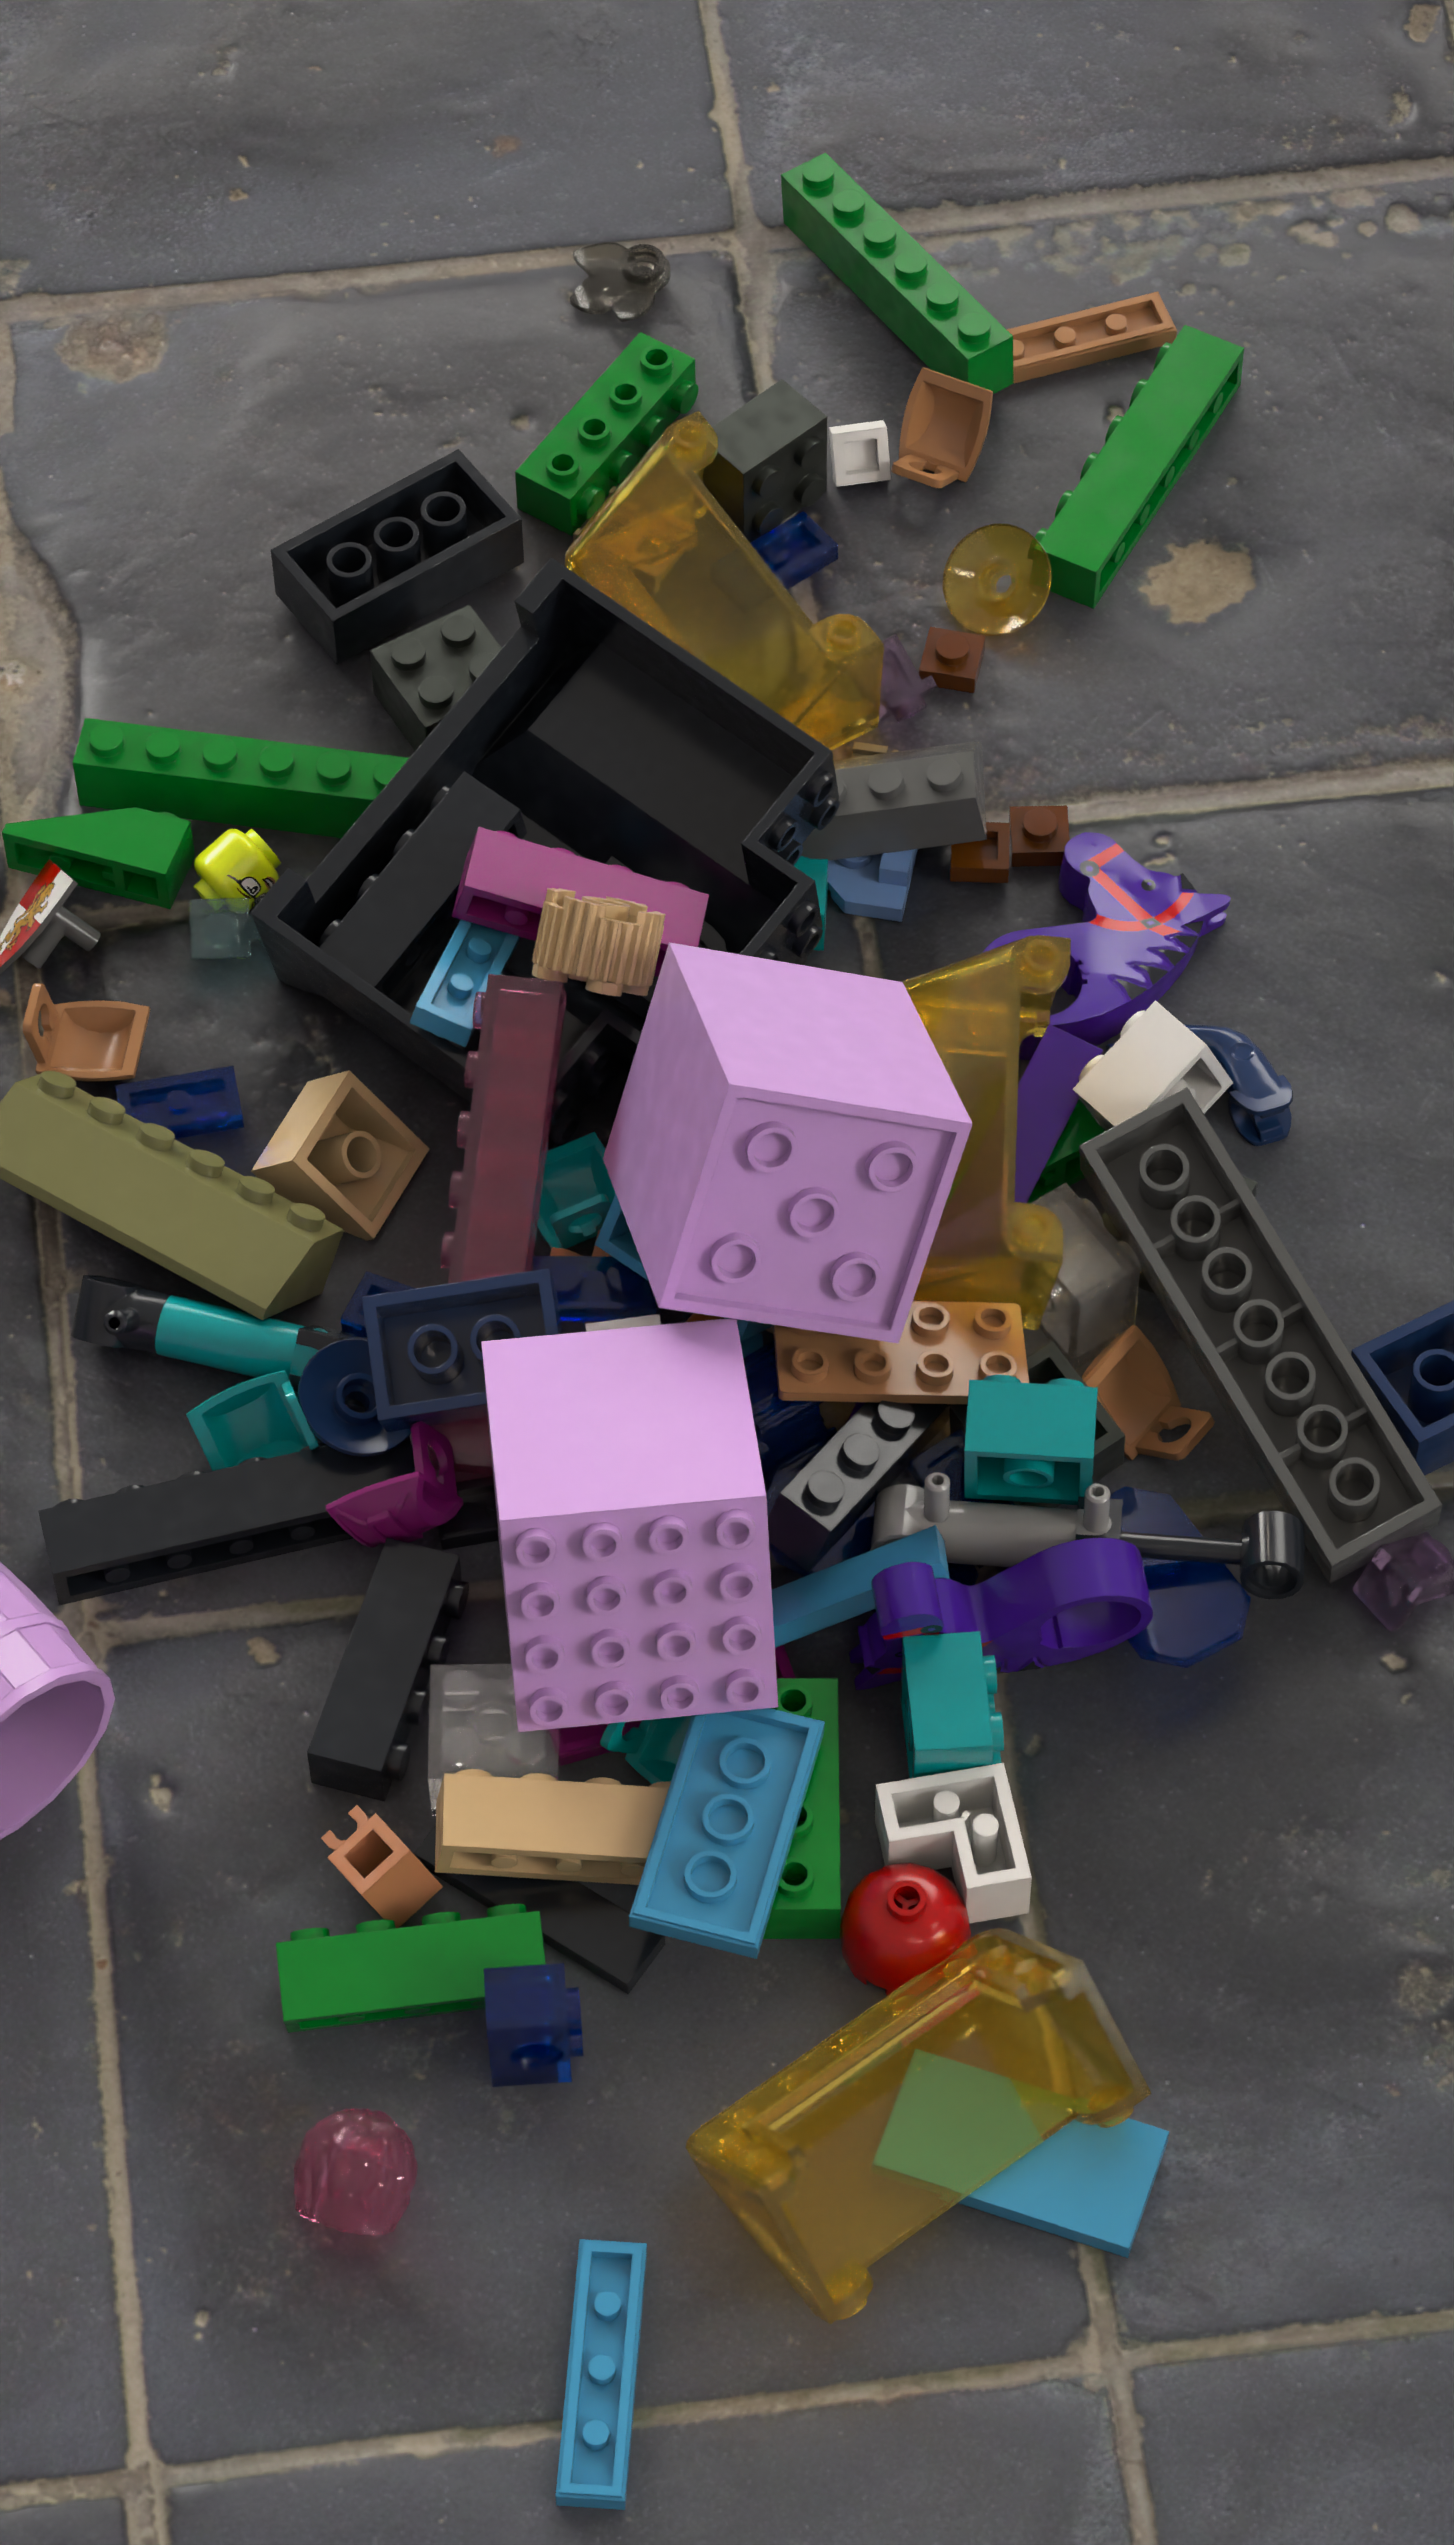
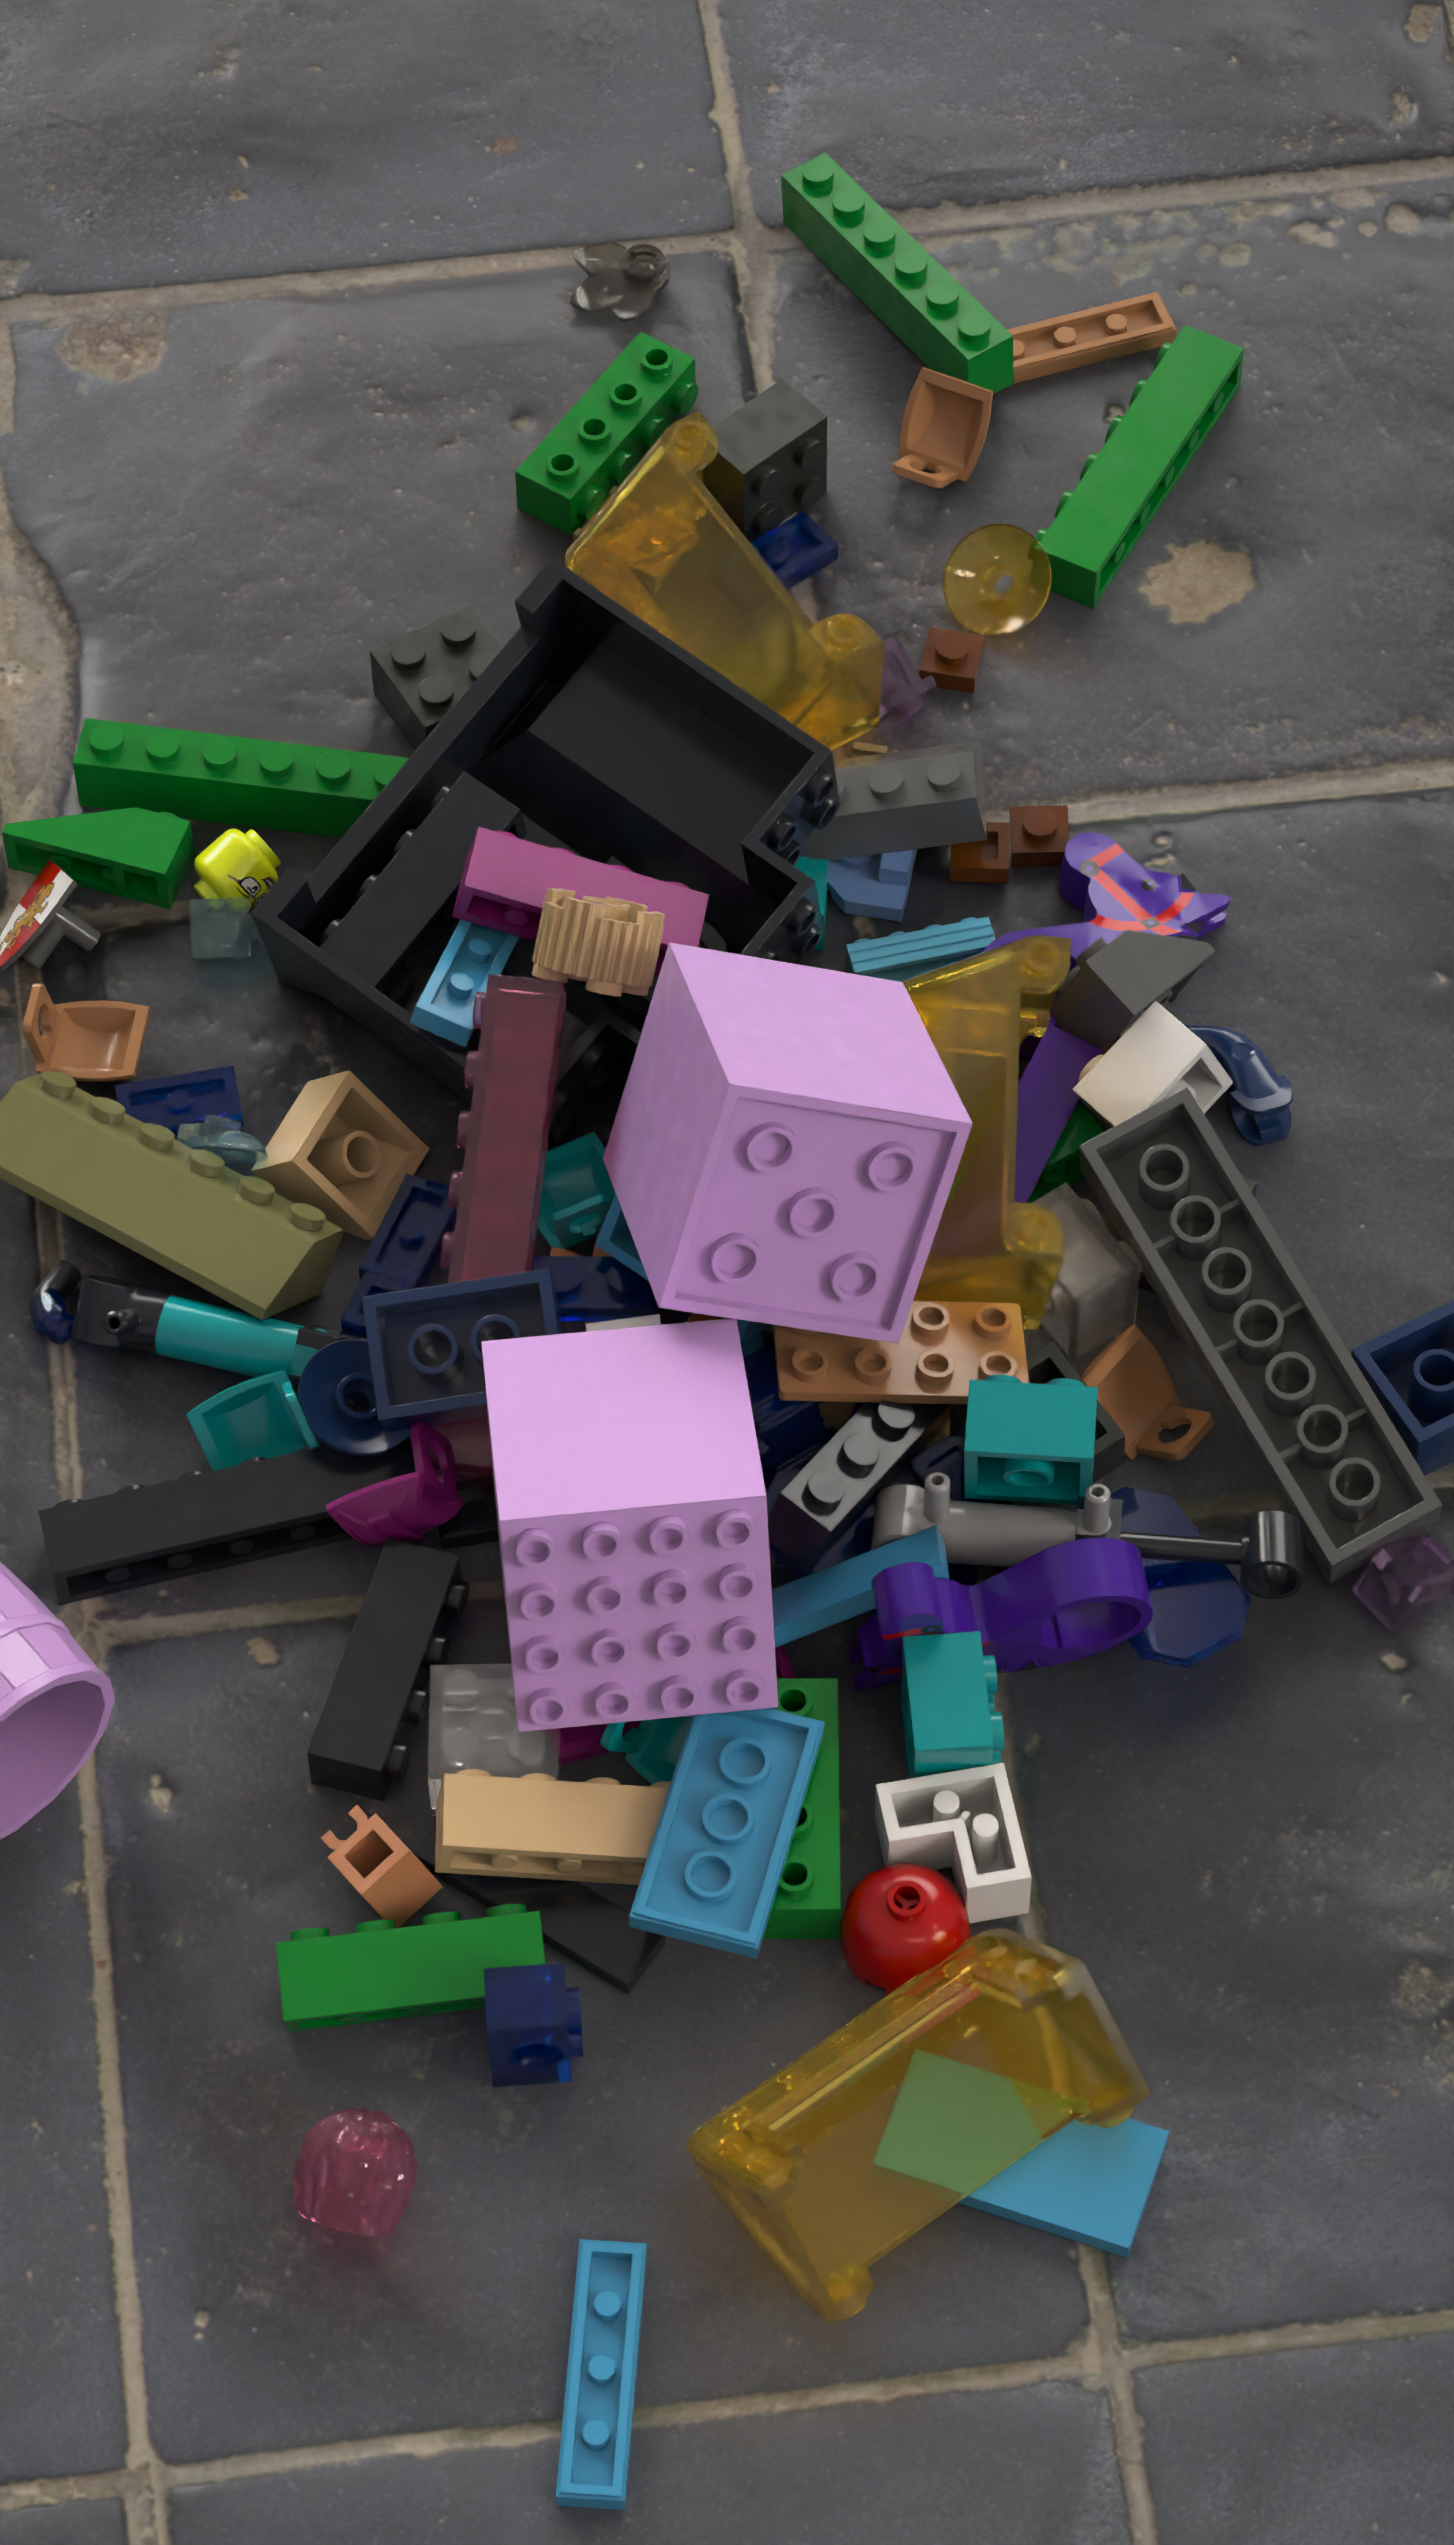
(48, 1303): none -> clear blue arm
(224, 1139): none -> clear light blue plate
(397, 556): black brick -> none
(410, 1233): none -> clear blue plate
(859, 453): white tile -> none
(920, 951): none -> medium azure piece
(1123, 980): none -> dark grey slope

